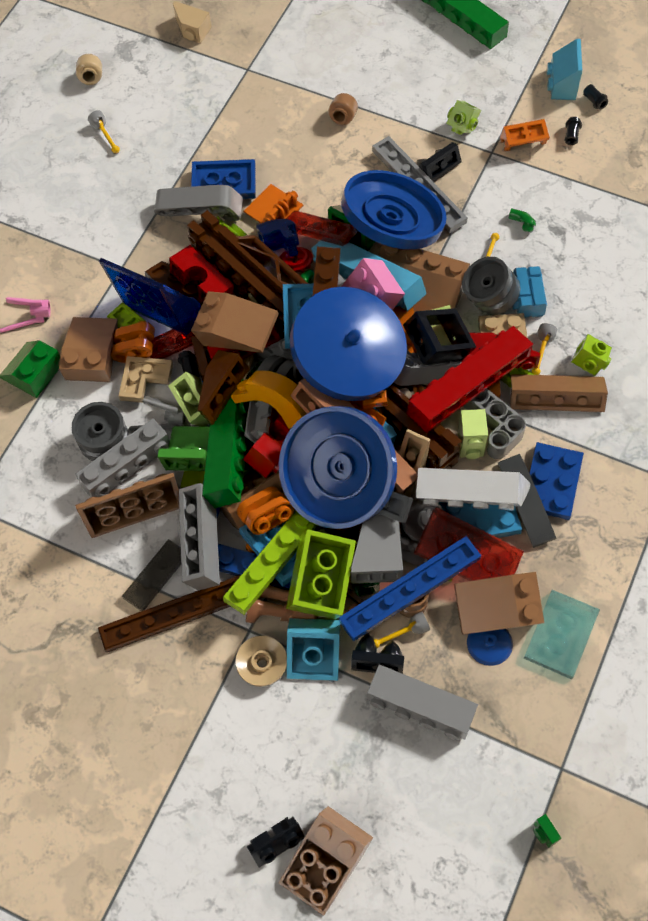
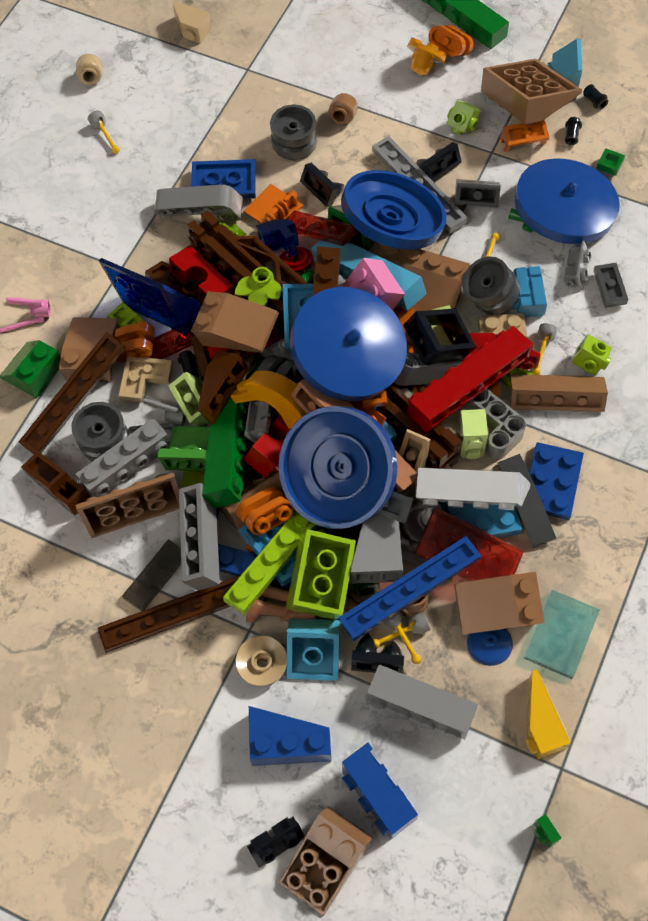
(55, 482): none -> reddish brown slope
(72, 394): none -> reddish brown tile
(257, 290): none -> lime plate
(286, 740): none -> blue wedge
(293, 132): none -> dark grey wheel
(320, 185): none -> black tile
(377, 792): none -> blue wedge
(395, 623): none -> hinge
(424, 56): none -> light orange plate
(451, 40): none -> orange brick
(477, 193): none -> dark grey brick
(527, 89): none -> medium nougat slope
(544, 727): none -> yellow slope
(566, 201): none -> blue container
(579, 259): none -> light grey hinge
(610, 162): none -> green plate
(610, 285): none -> dark grey plate

